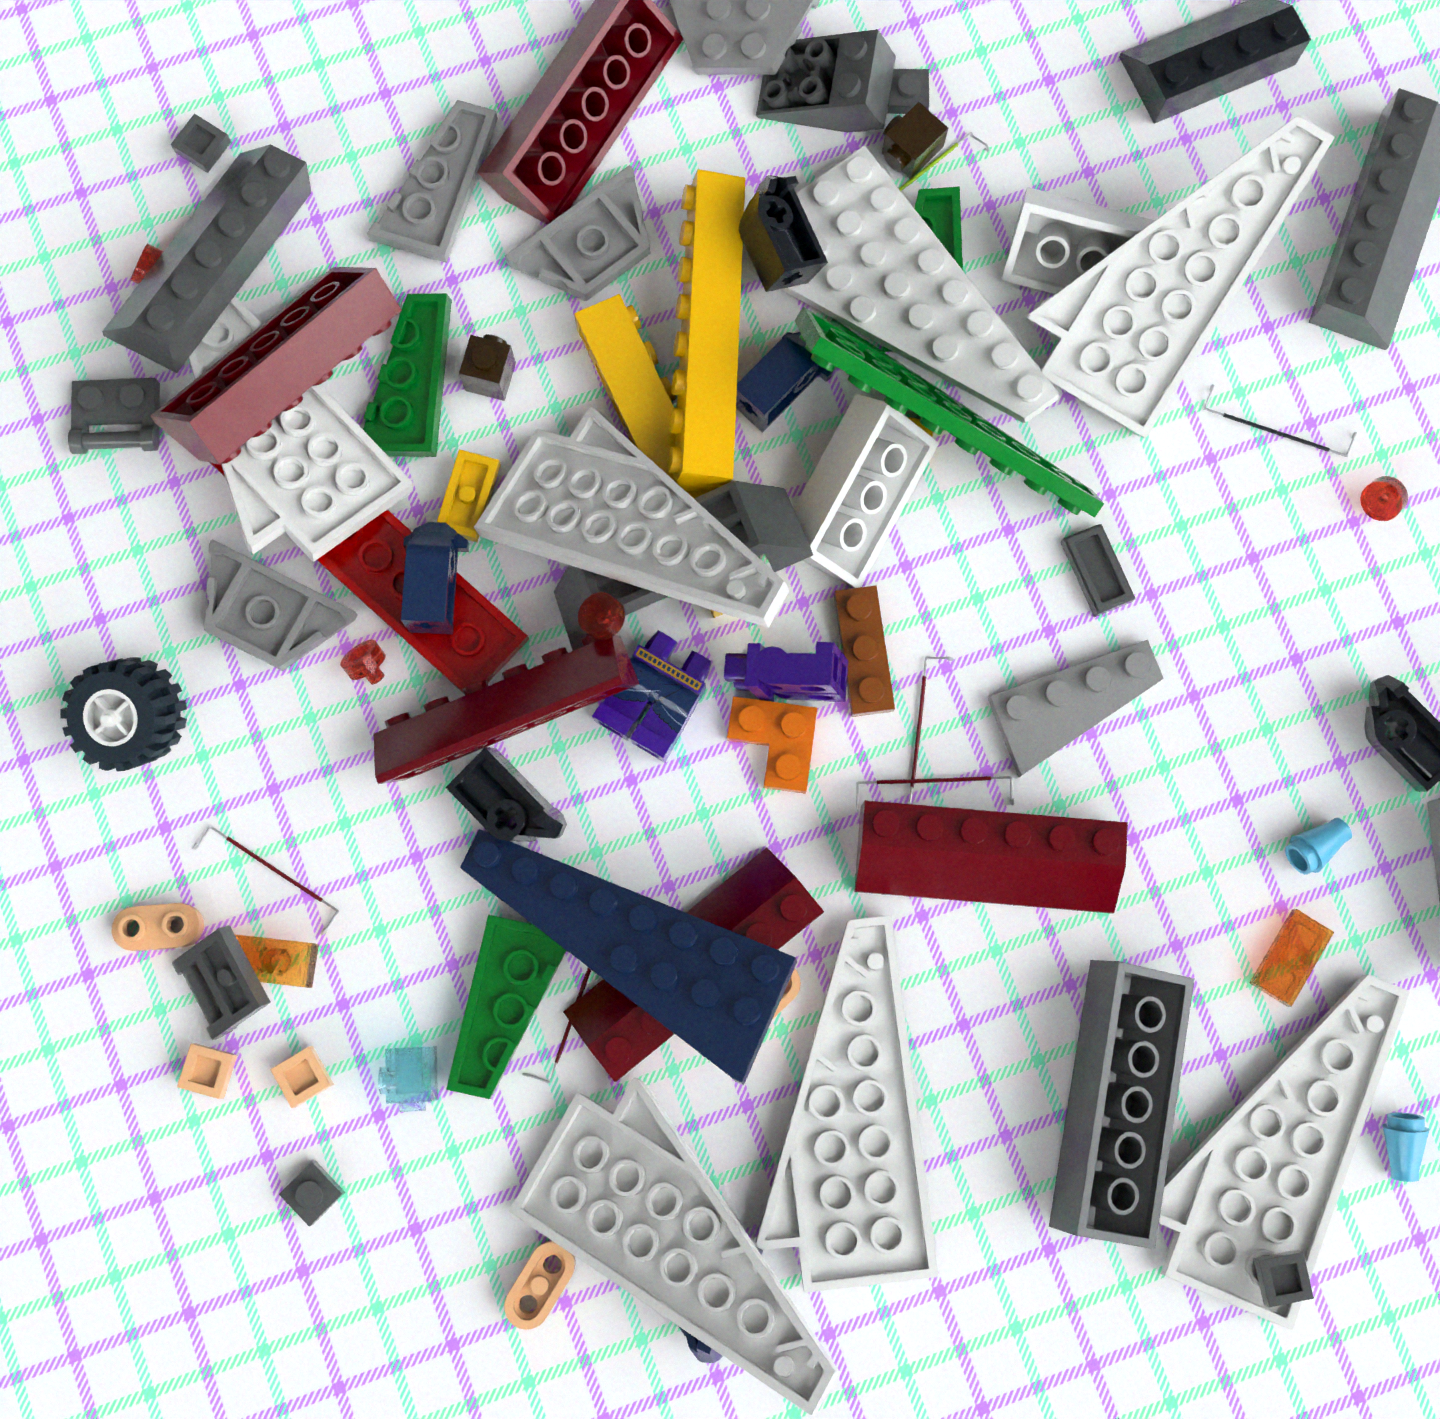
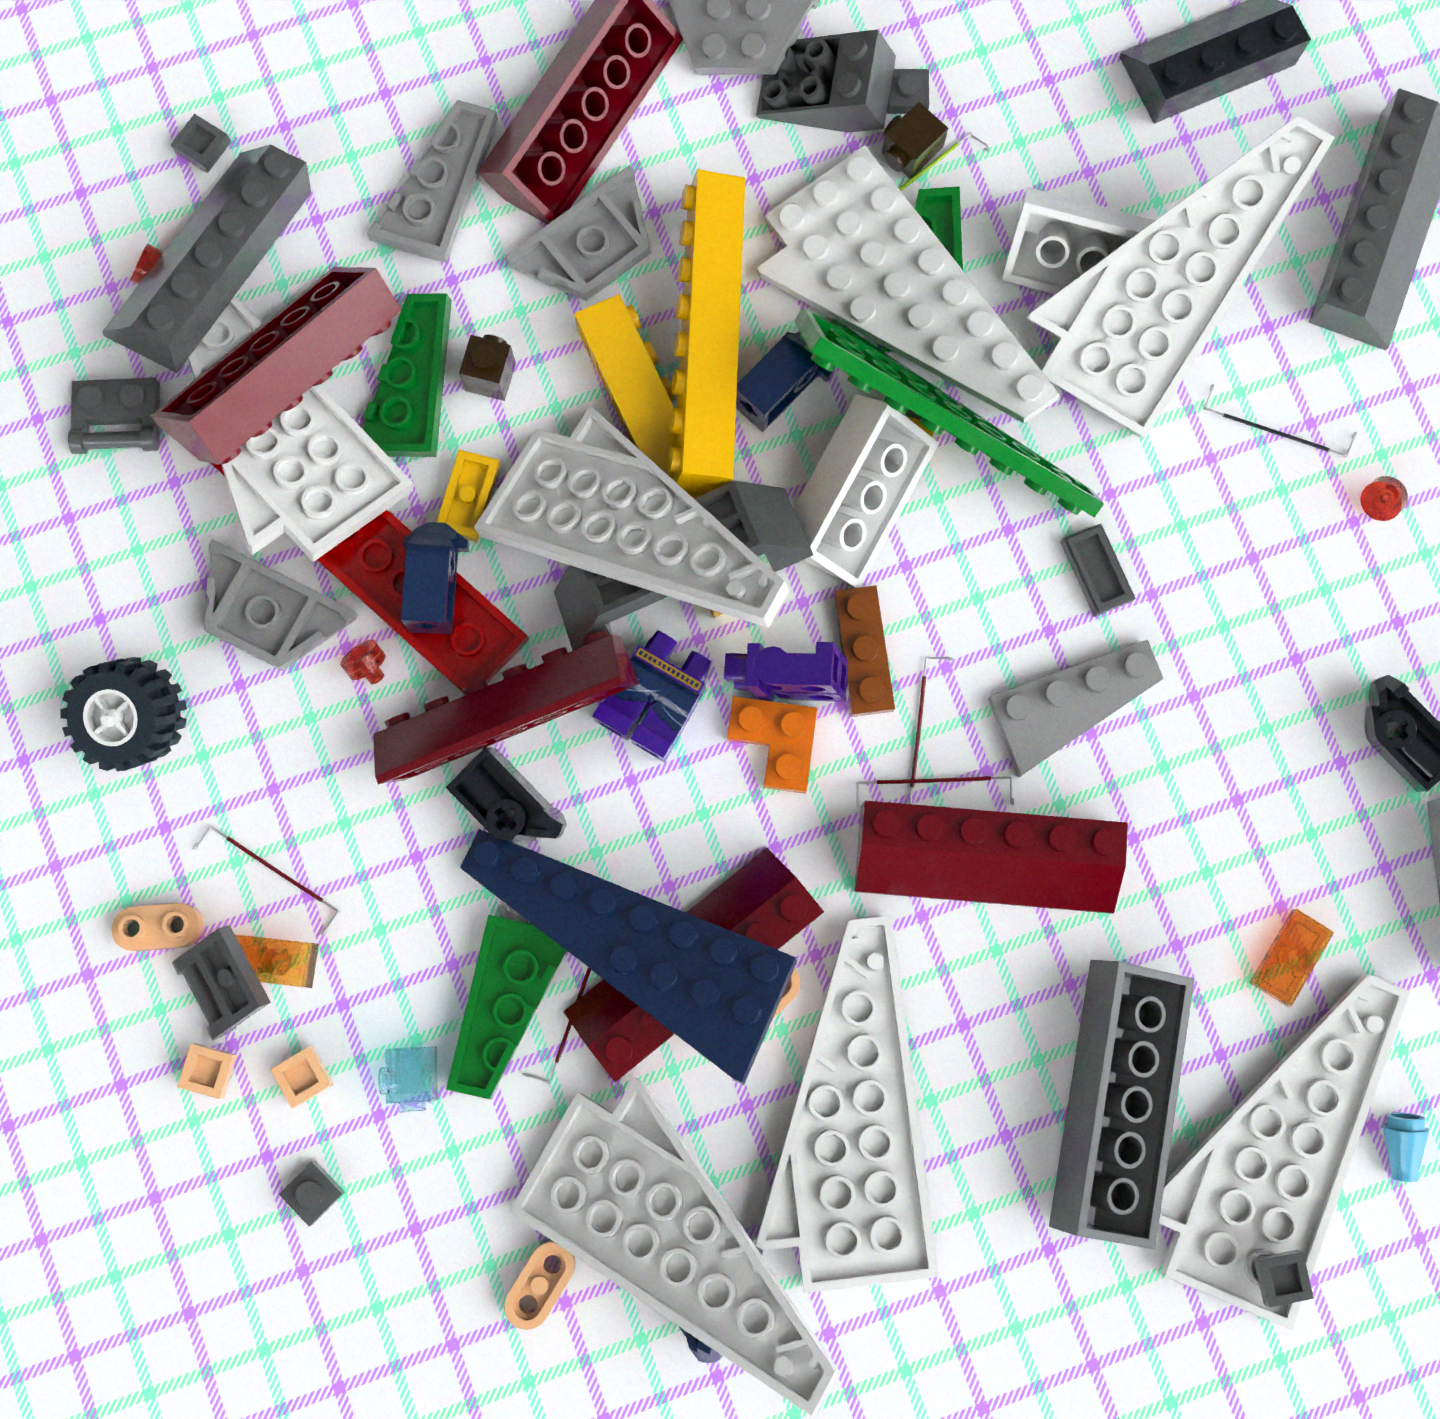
(601, 616): clear red tile -> none
(780, 236): black piece -> none
(1317, 846): medium azure cone -> none

